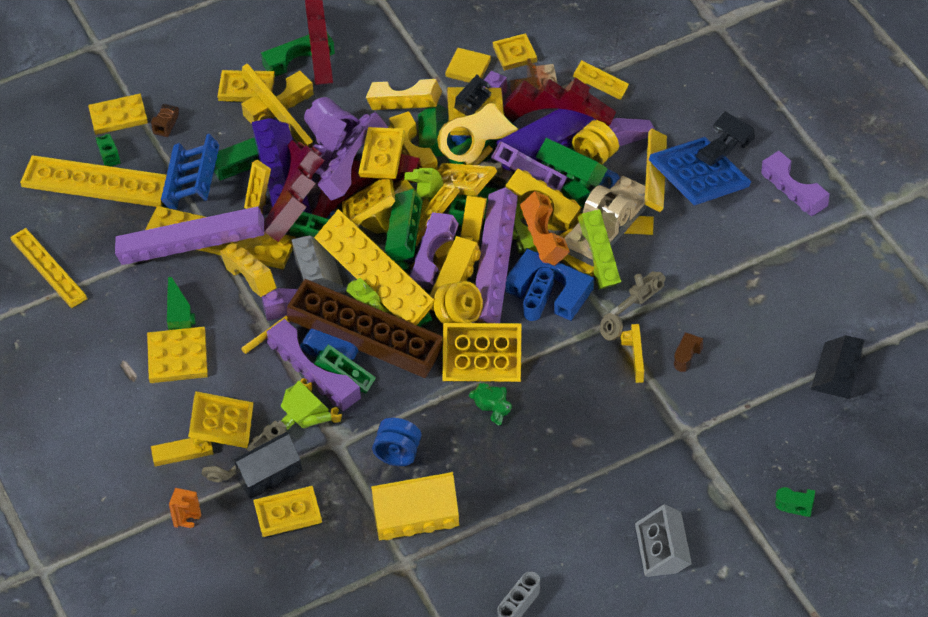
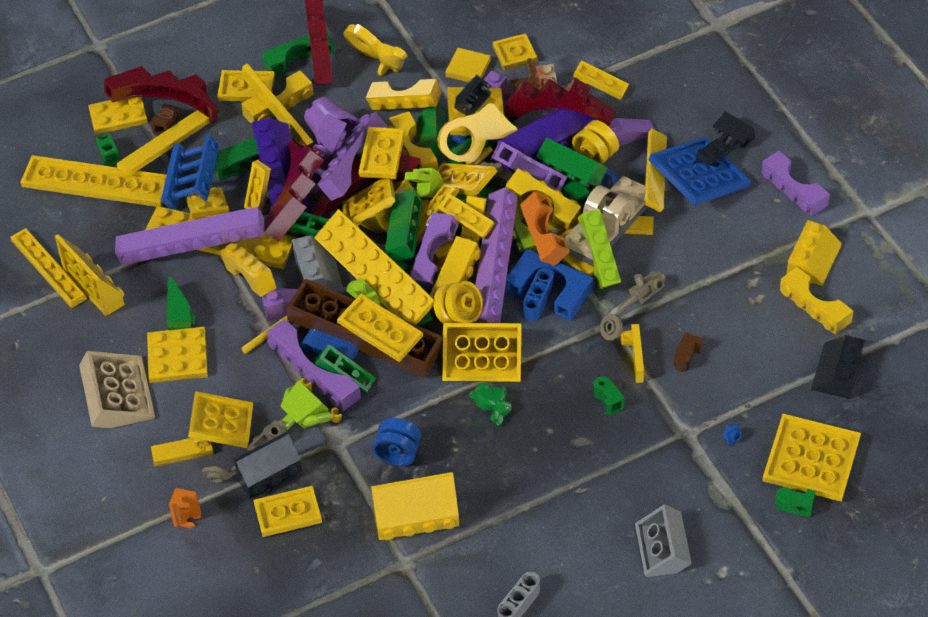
(89, 277): none -> yellow slope
(115, 389): none -> tan slope
(140, 83): none -> dark red arch
(163, 143): none -> yellow tile
(213, 206): none -> yellow plate
(380, 327): none -> yellow tile
(389, 56): none -> yellow animal
(466, 215): none -> yellow hinge
(609, 394): none -> green leg
(732, 434): none -> blue plate
(811, 457): none -> yellow plate
(815, 252): none -> yellow slope
(831, 314): none -> yellow arch

